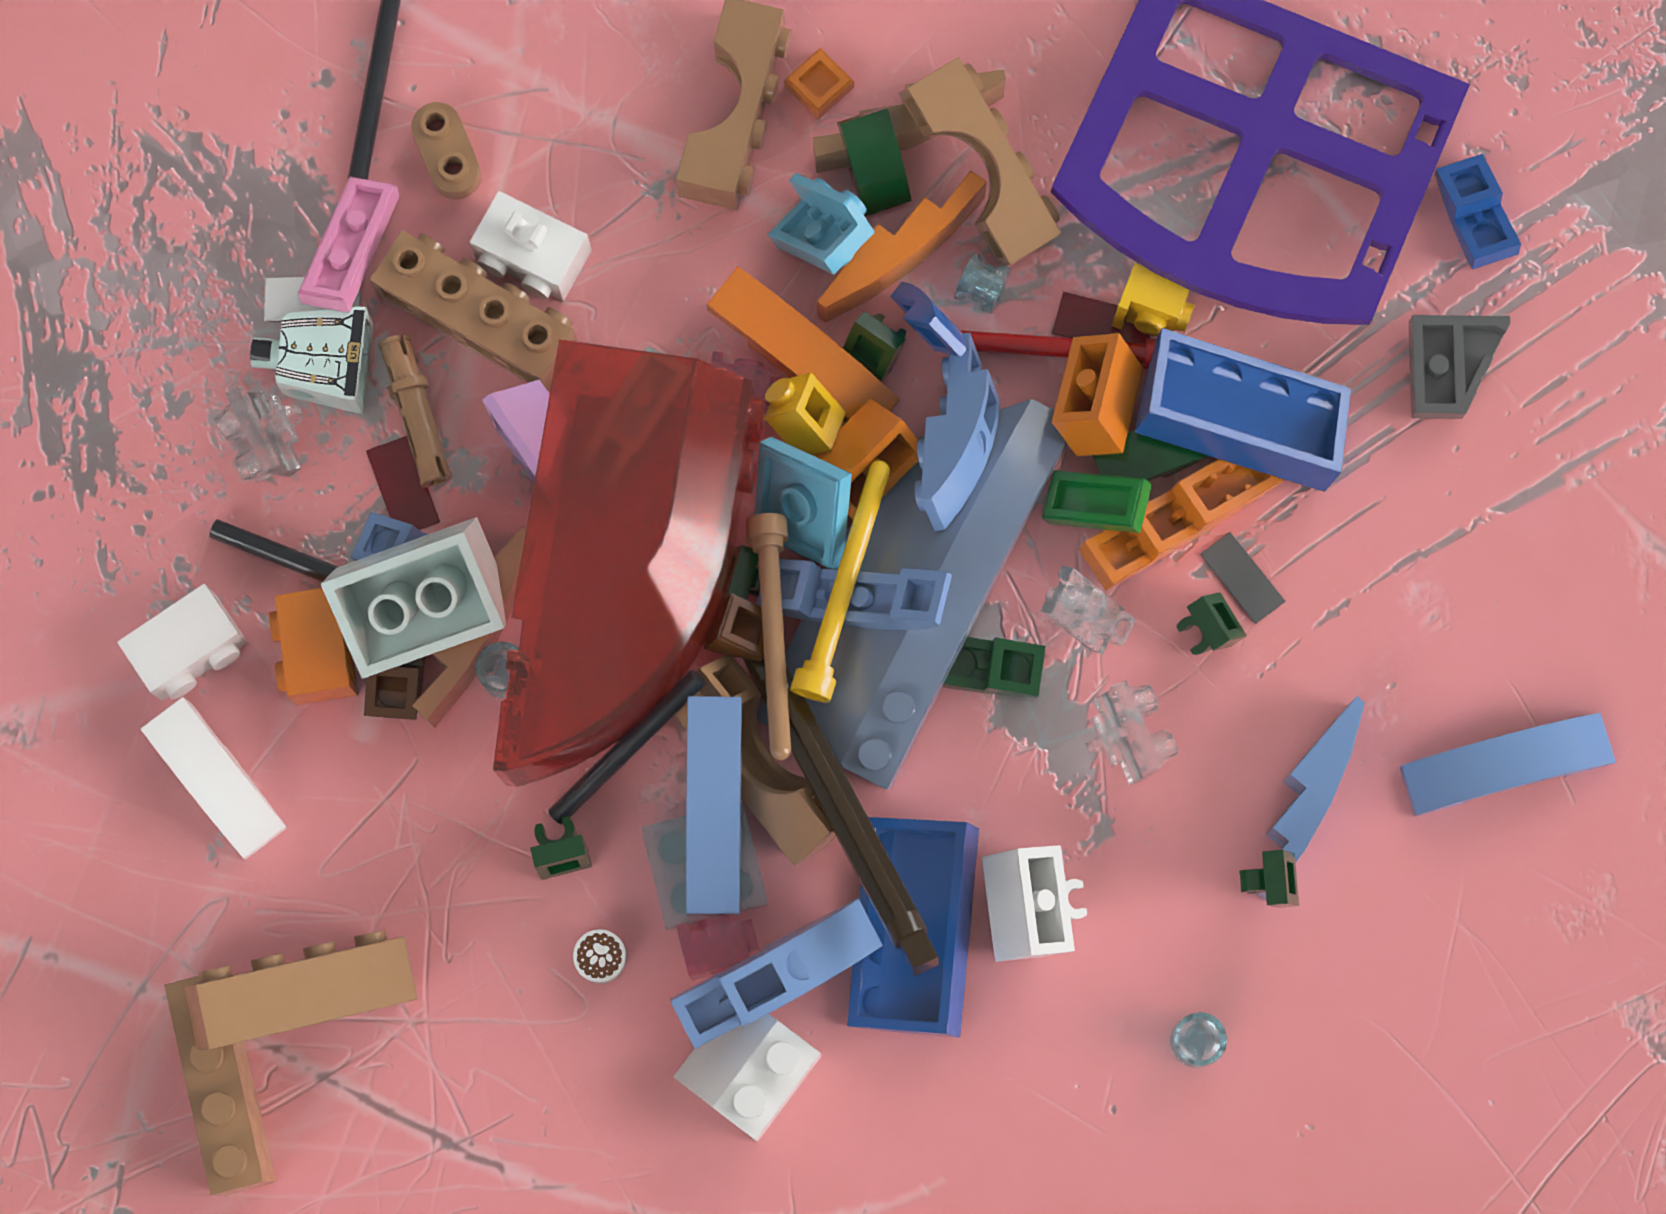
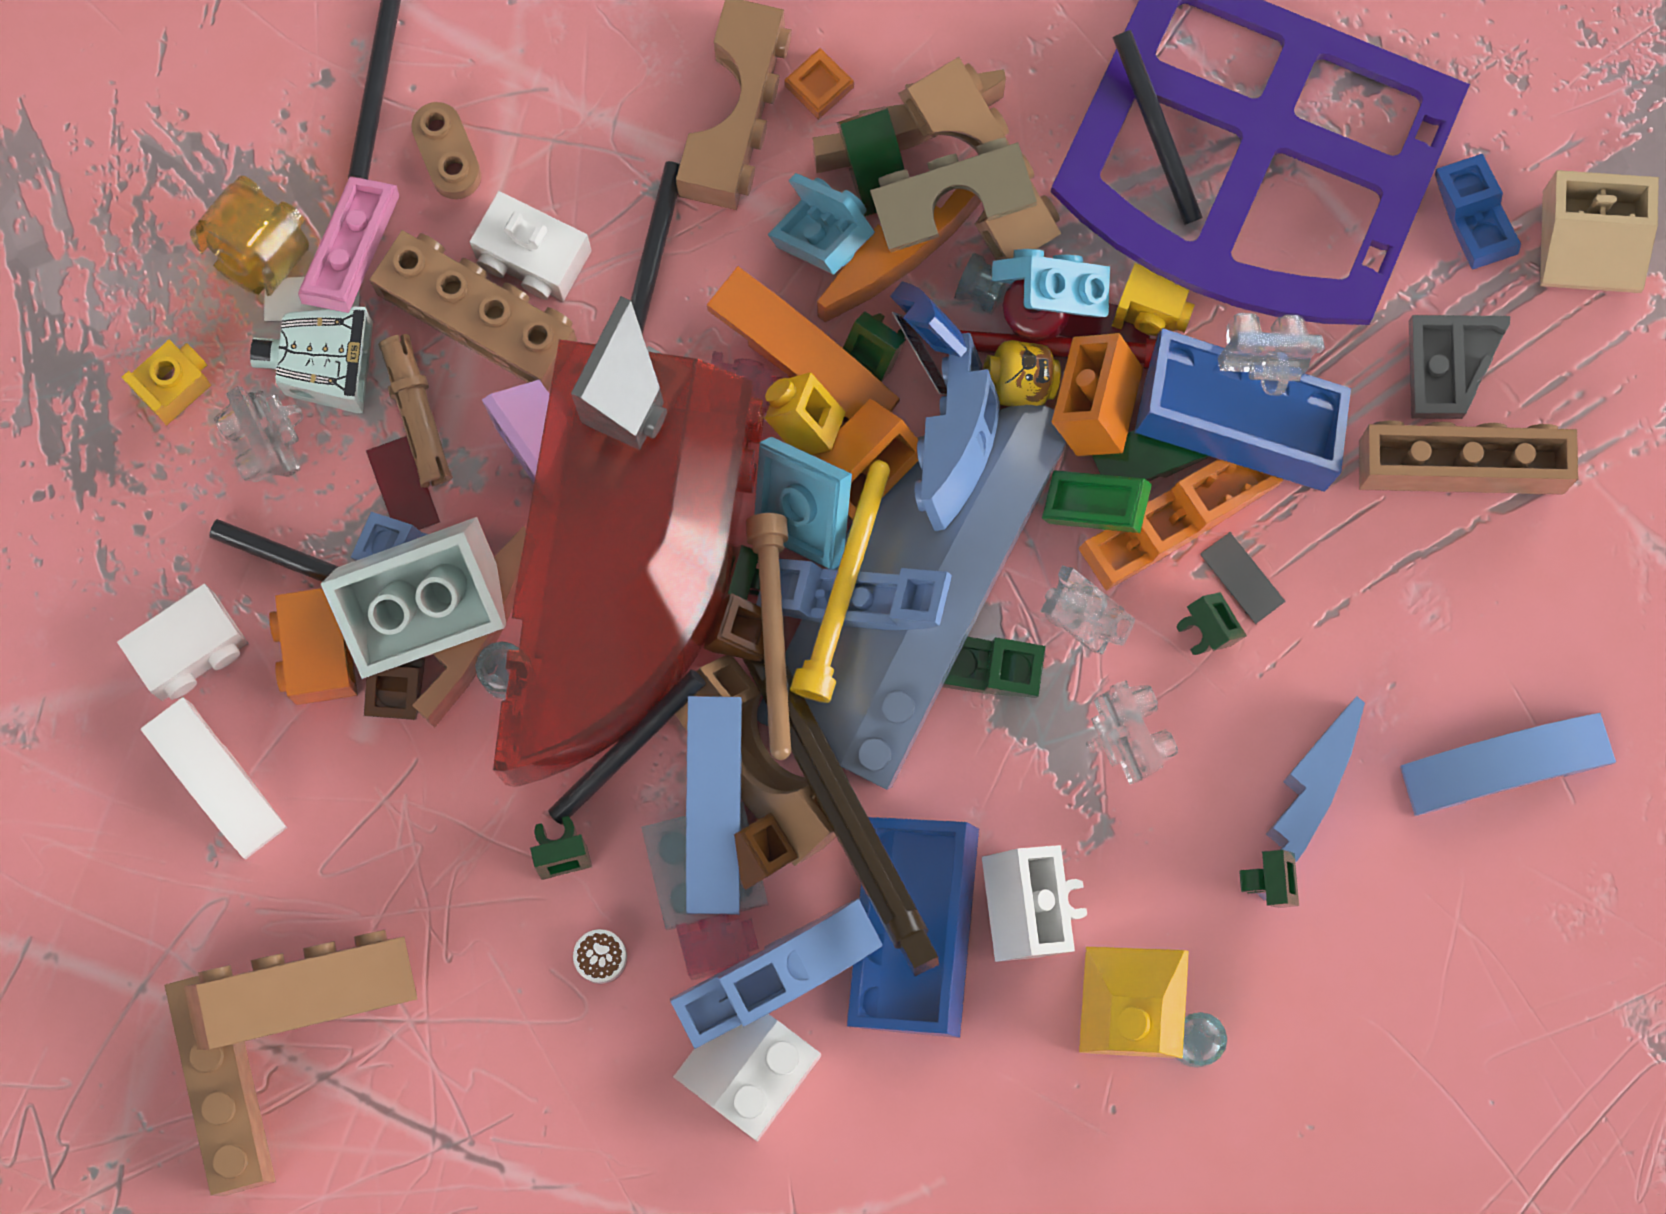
(174, 395): none -> yellow brick
(251, 237): none -> clear yellow brick
(619, 384): none -> slope
(655, 243): none -> black bar
(762, 850): none -> reddish brown slope
(922, 354): none -> sticker
(994, 175): none -> dark tan arch
(1023, 373): none -> yellow head
(1030, 323): none -> dark red head
(1057, 283): none -> medium azure bracket
(1134, 1002): none -> yellow slope
(1157, 127): none -> black bar
(1269, 356): none -> clear hips
(1468, 458): none -> medium nougat brick
(1598, 230): none -> tan slope

